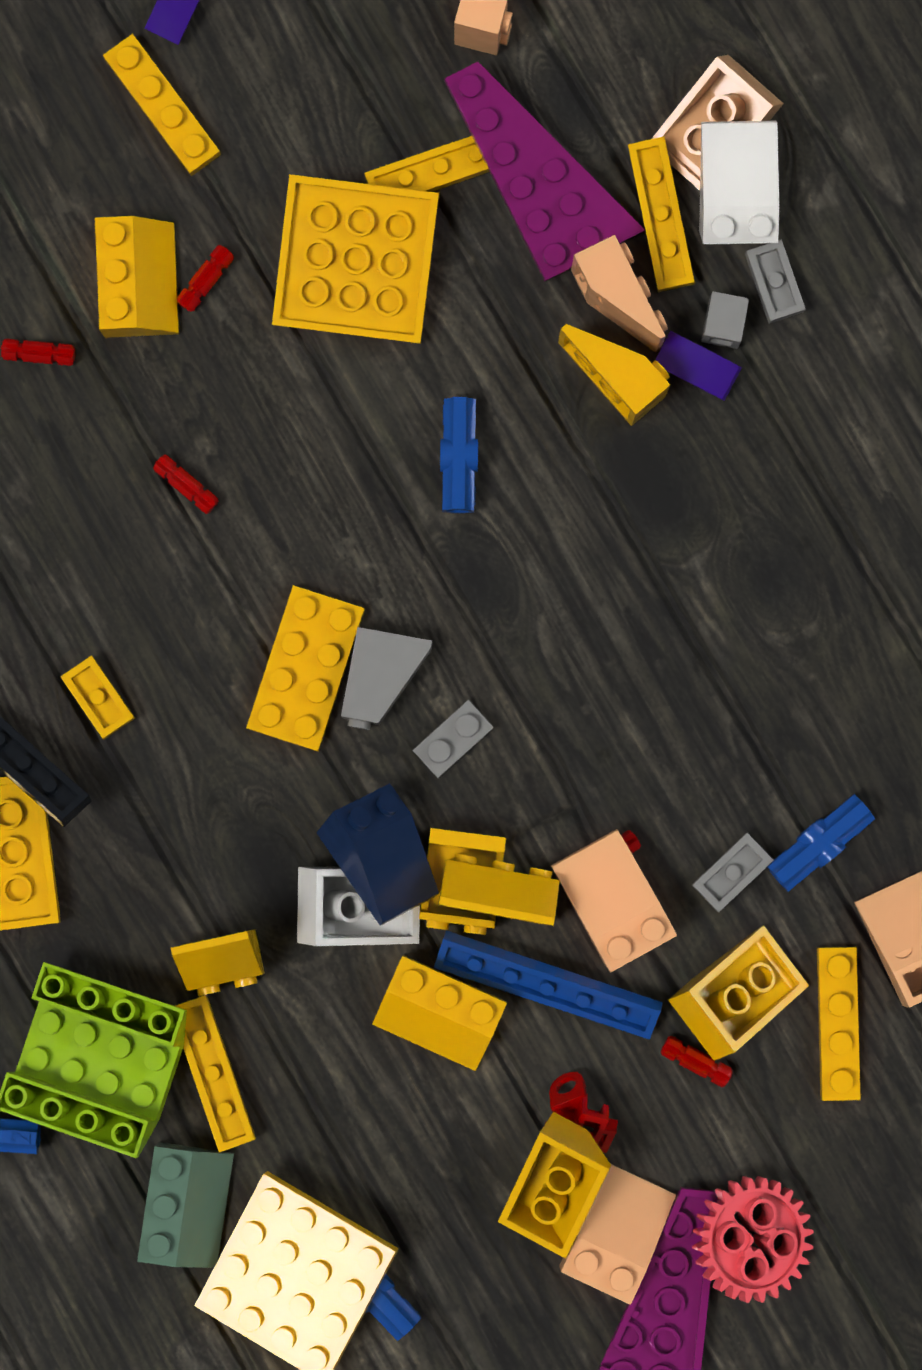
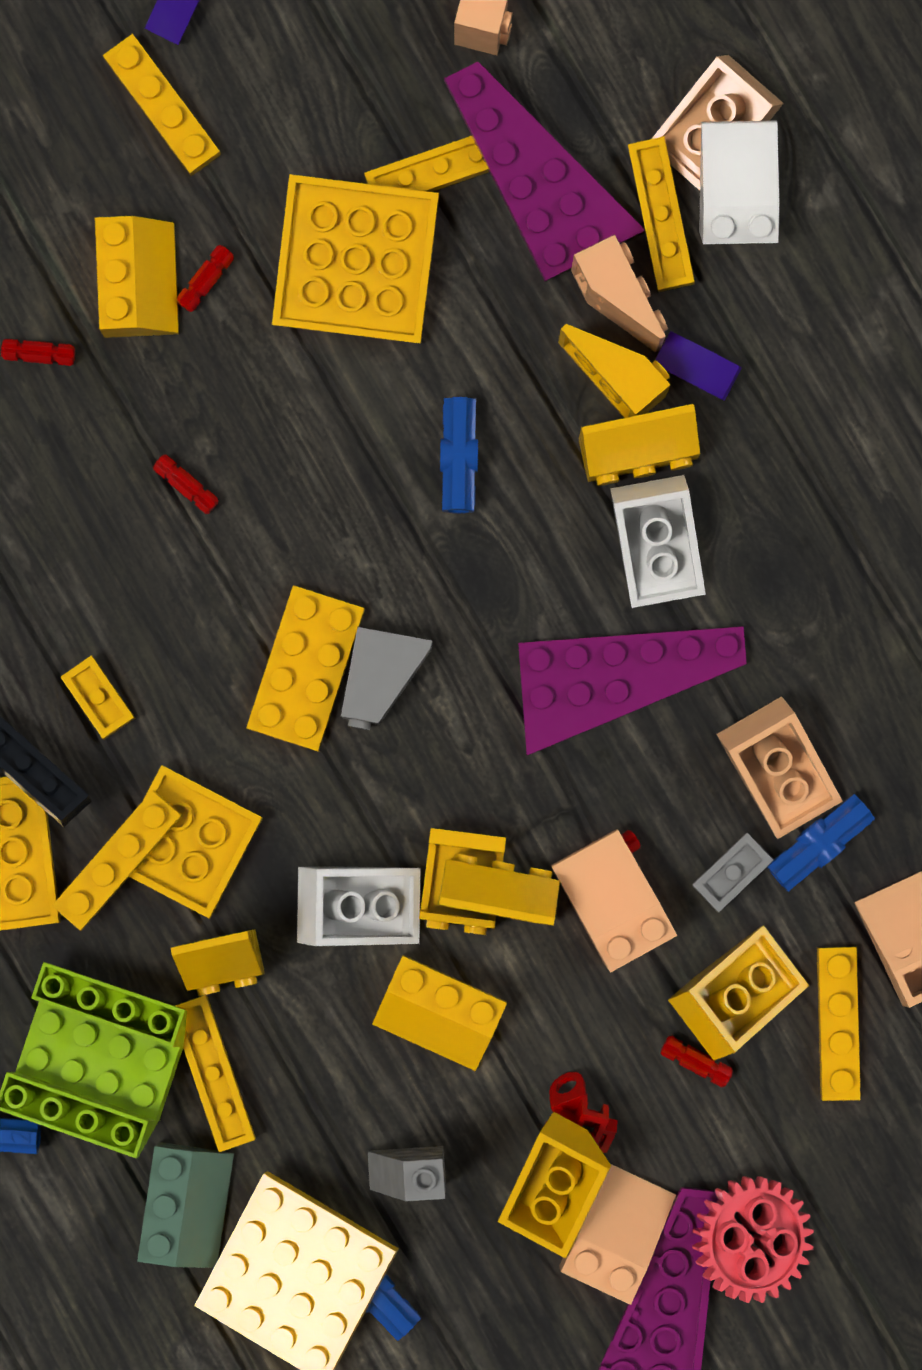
(117, 860): none -> yellow plate
(201, 848): none -> yellow plate
(380, 853): dark blue slope -> none
(408, 1173): none -> light grey slope
(453, 739): light grey plate -> none
(548, 985): blue plate -> none
(597, 679): none -> magenta wing
(640, 444): none -> yellow slope
(658, 541): none -> white slope
(725, 320): light grey panel -> none
(775, 281): light grey plate -> none
(779, 767): none -> light nougat slope

